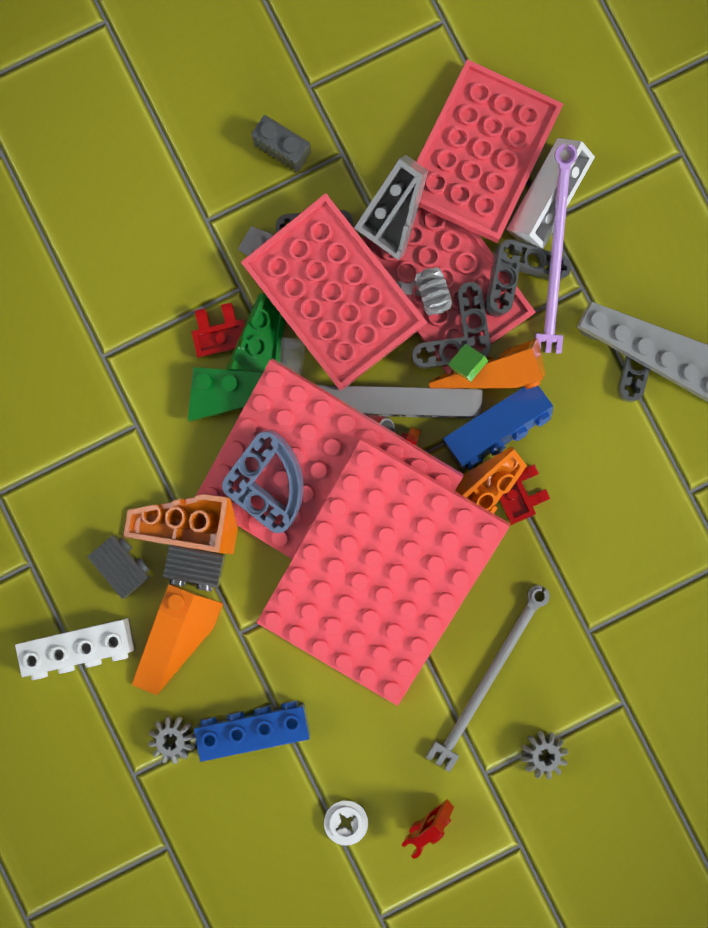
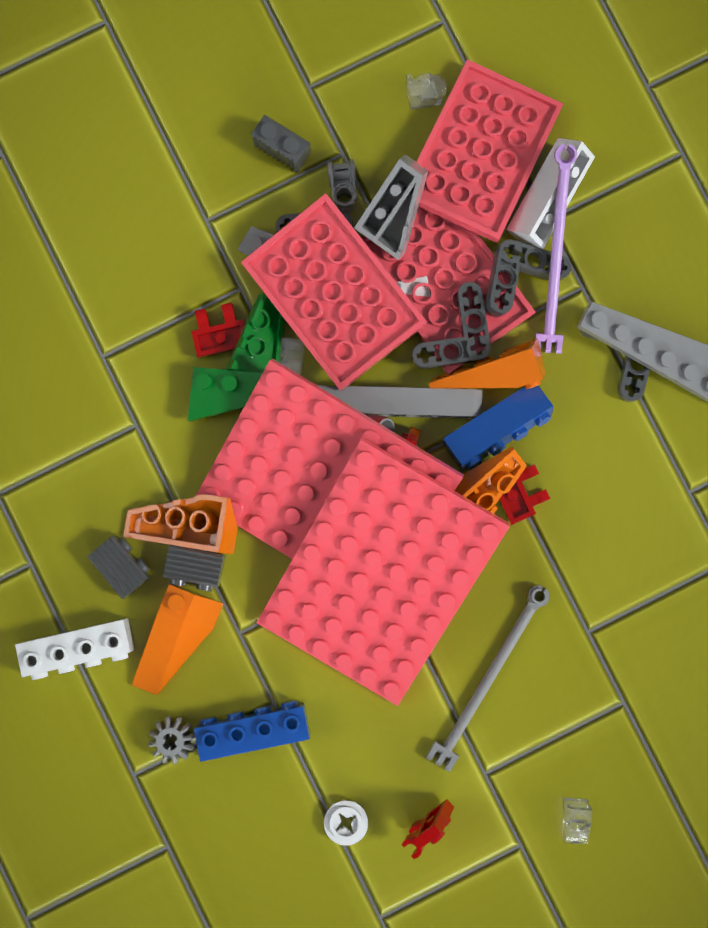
(250, 487): sand blue beam -> none
(342, 182): none -> light grey piece
(425, 90): none -> clear brick
(433, 291): light grey gear -> none
(468, 362): bright green tile -> none
(552, 746): light grey gear -> none
(576, 820): none -> clear leg

